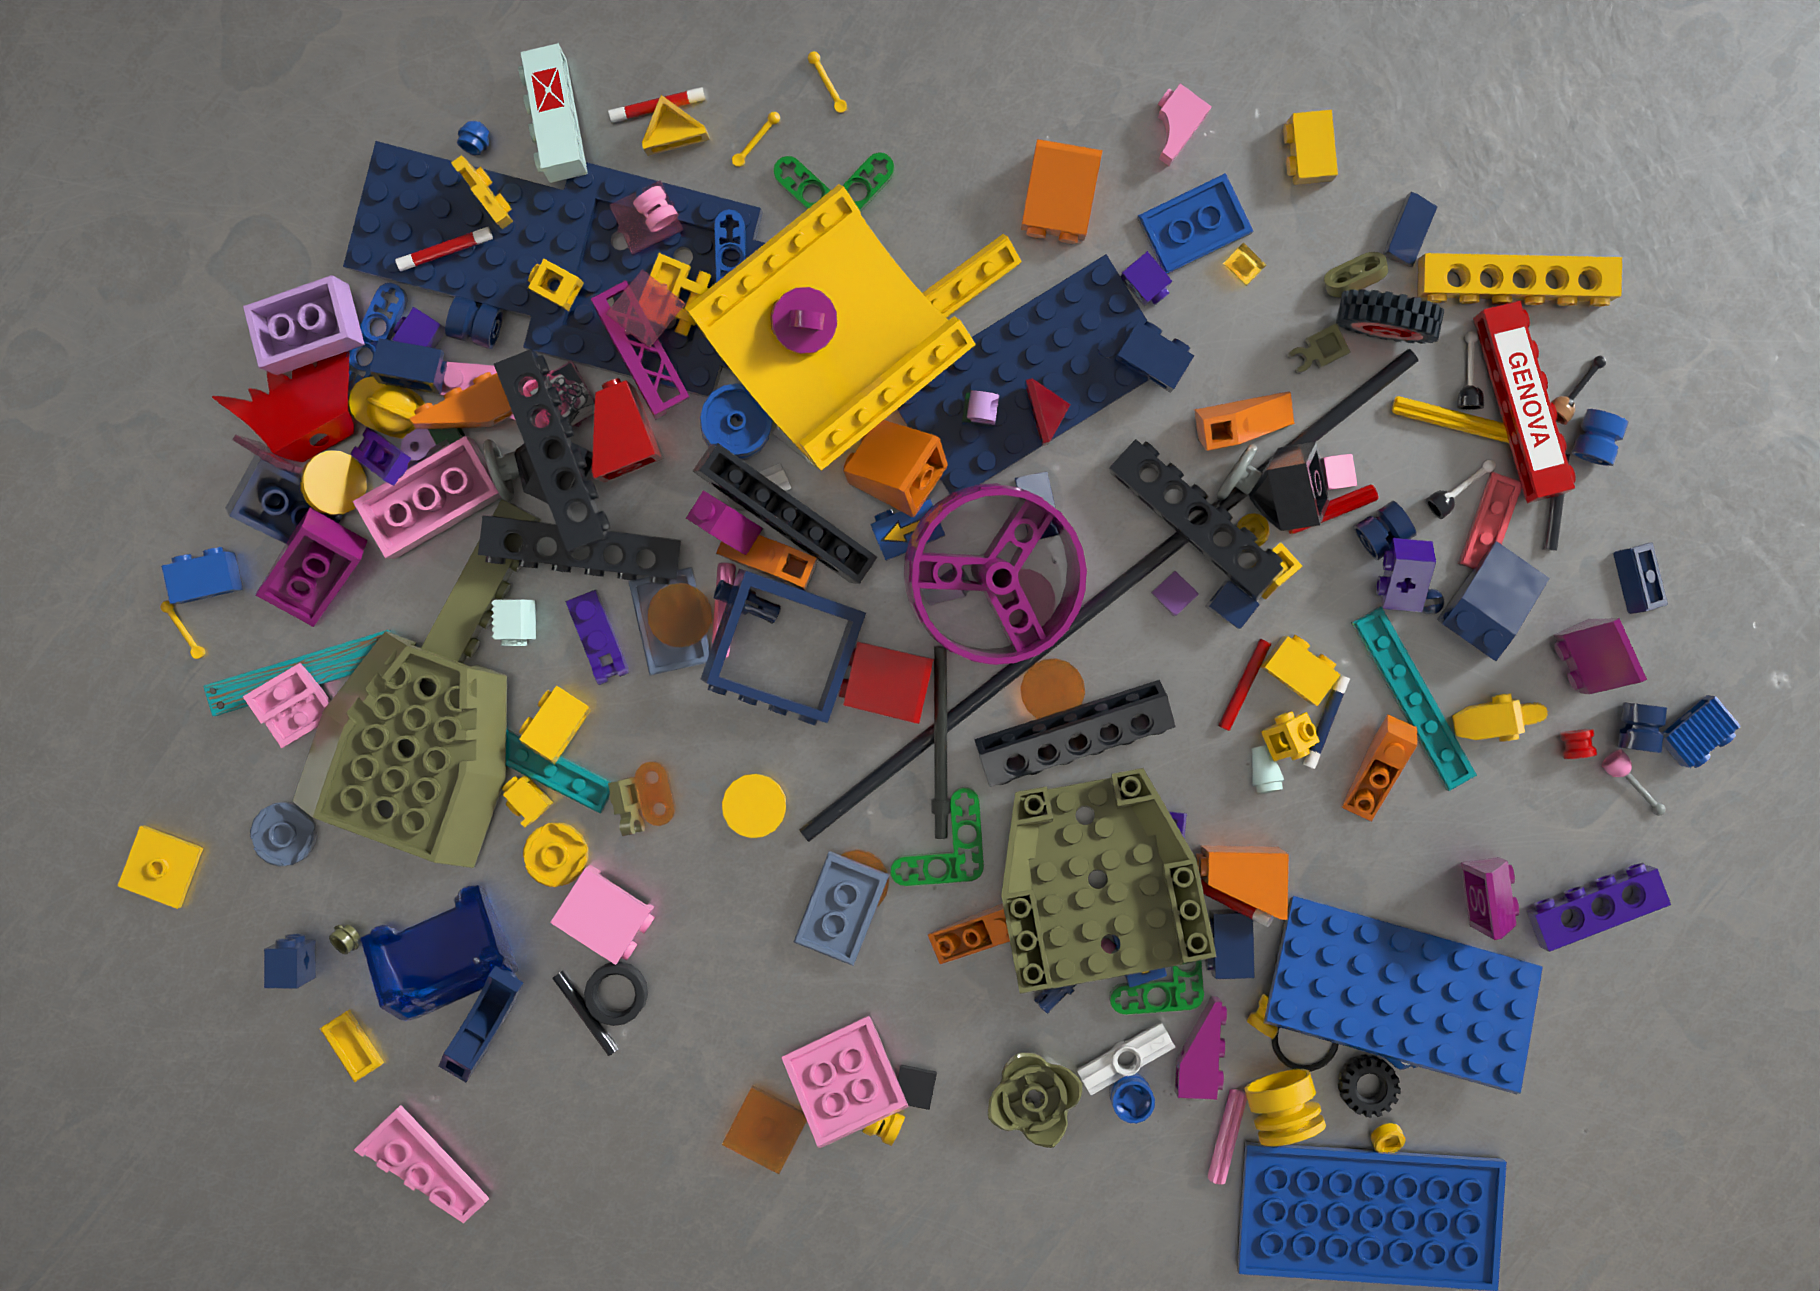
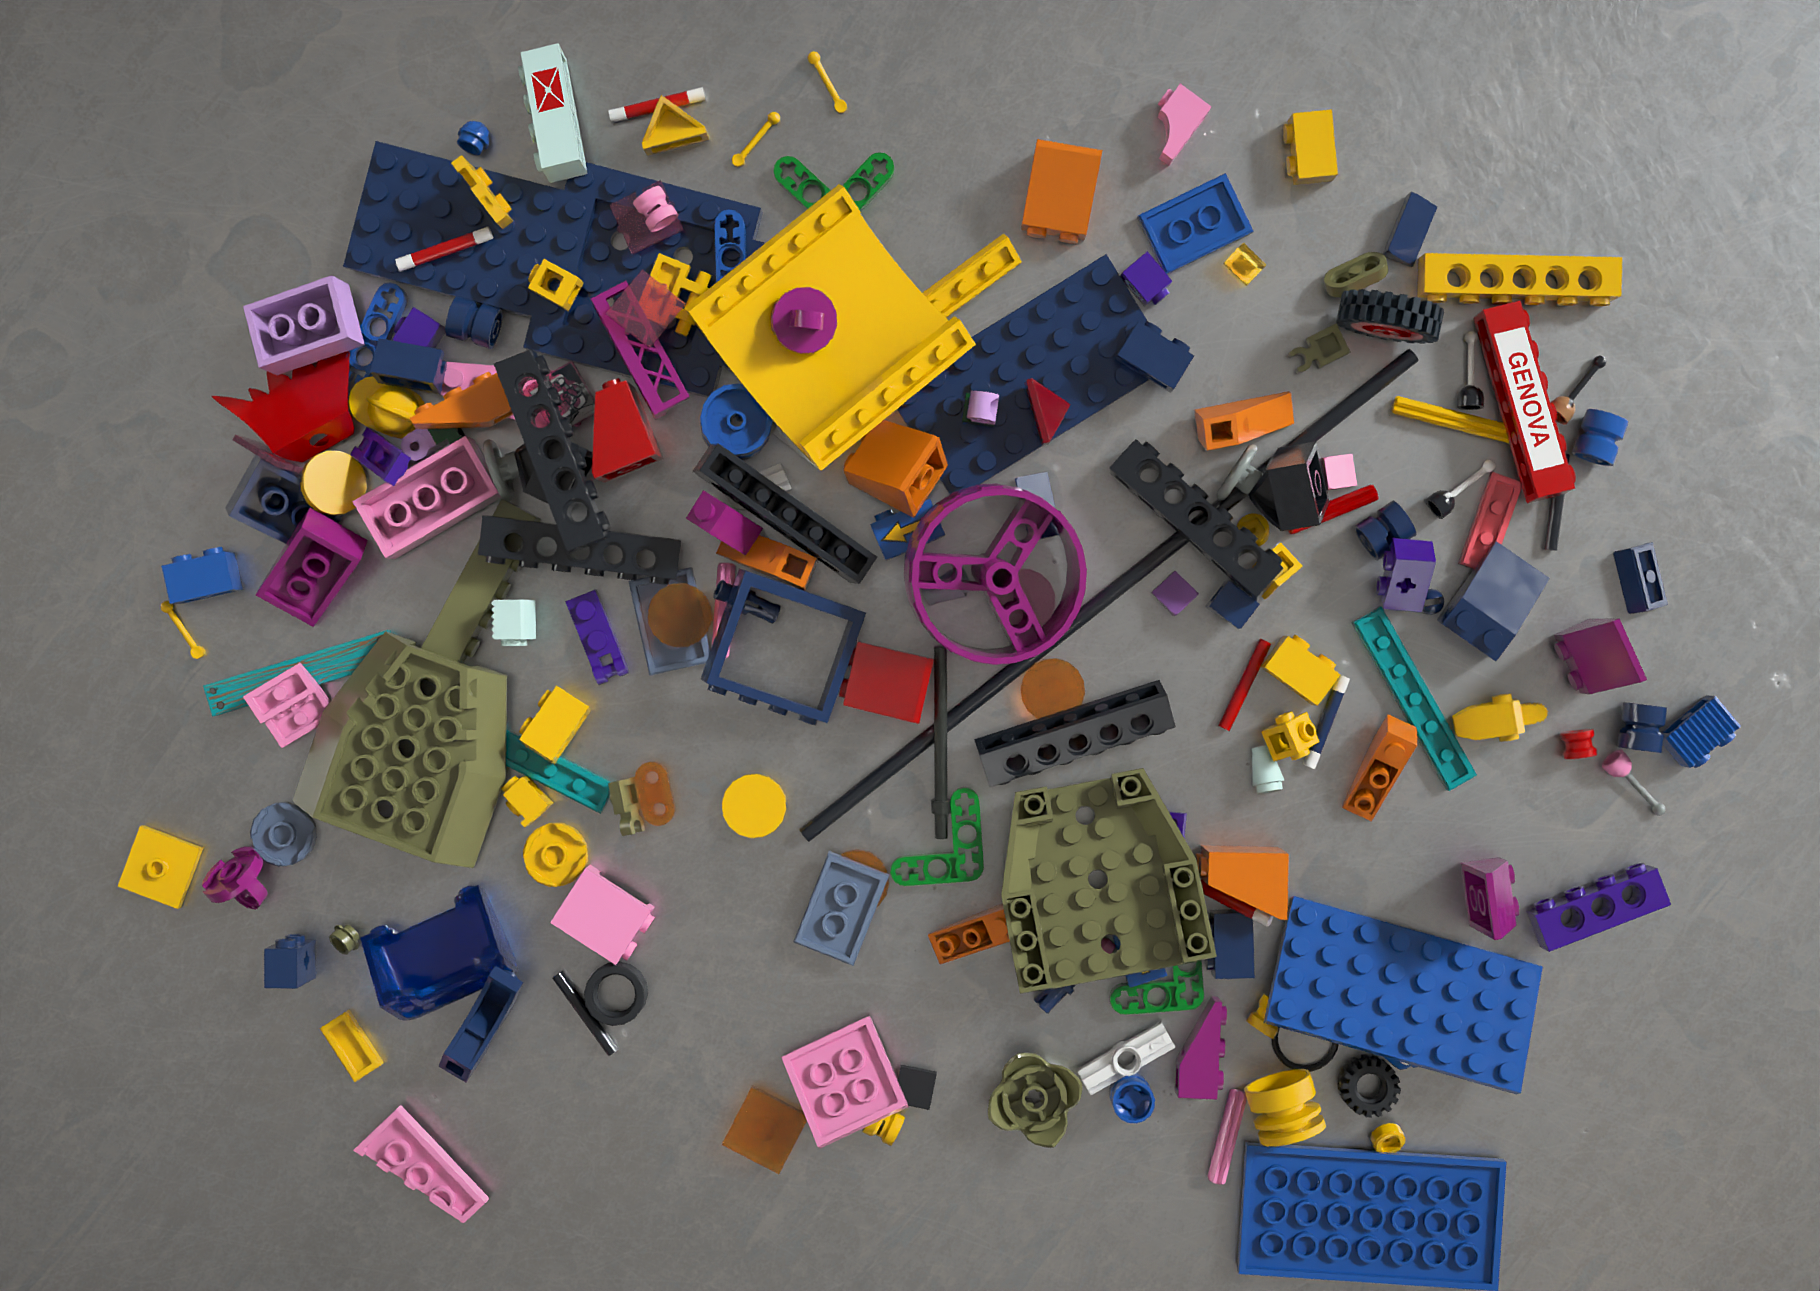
(237, 879): none -> magenta tile

